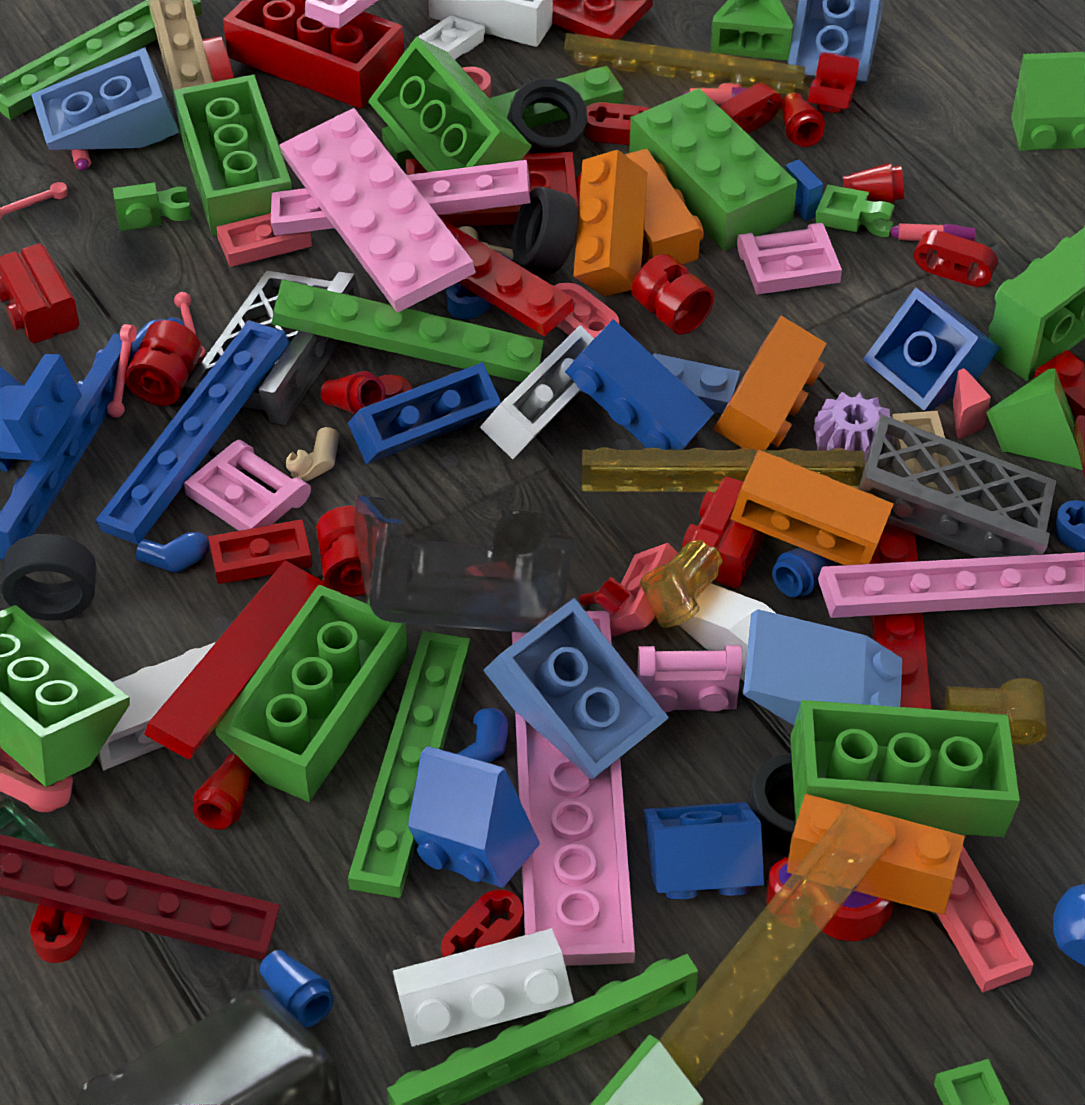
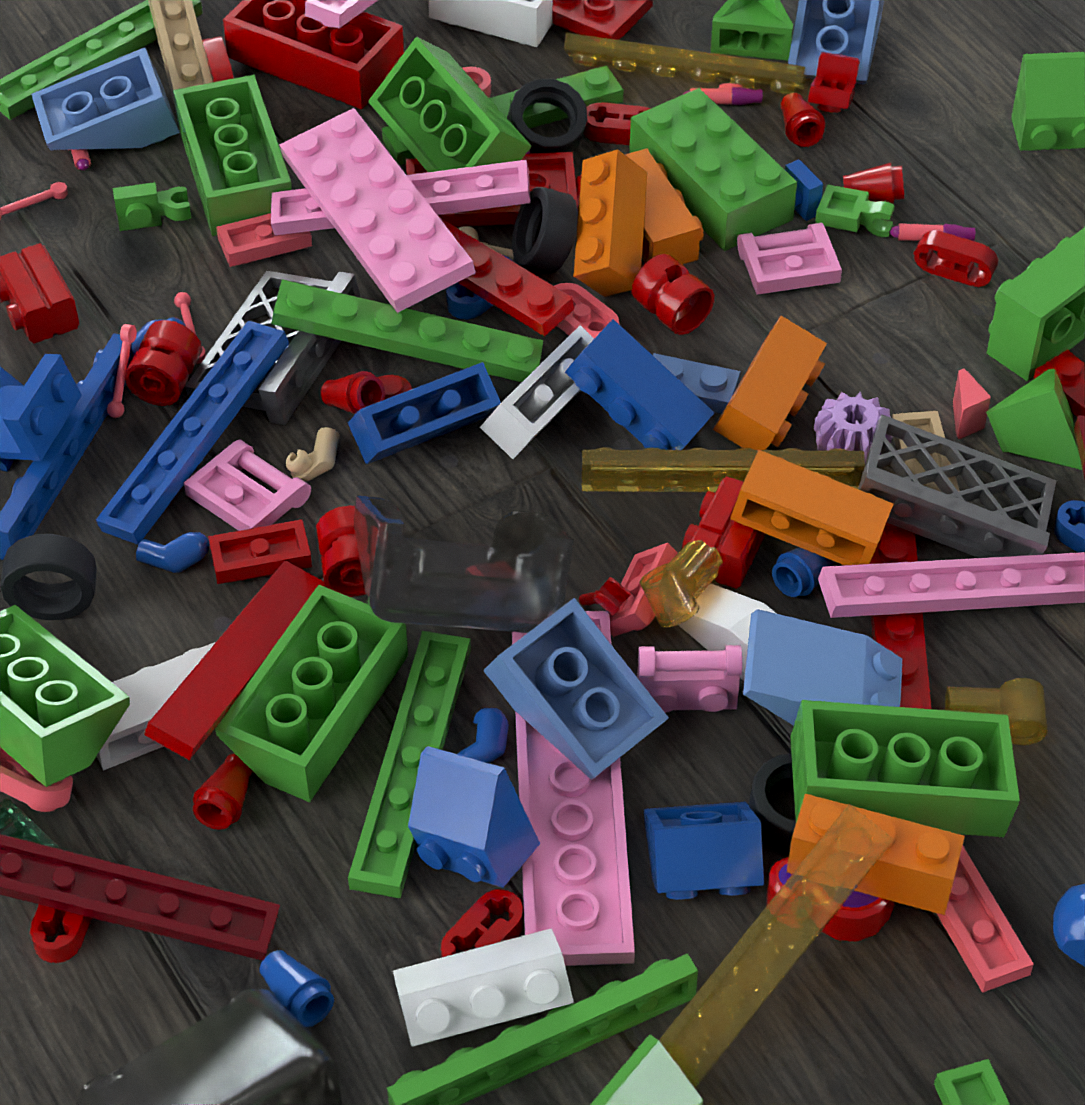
(455, 35): white plate -> none
(753, 106): red beam -> none
(927, 349): blue slope -> none

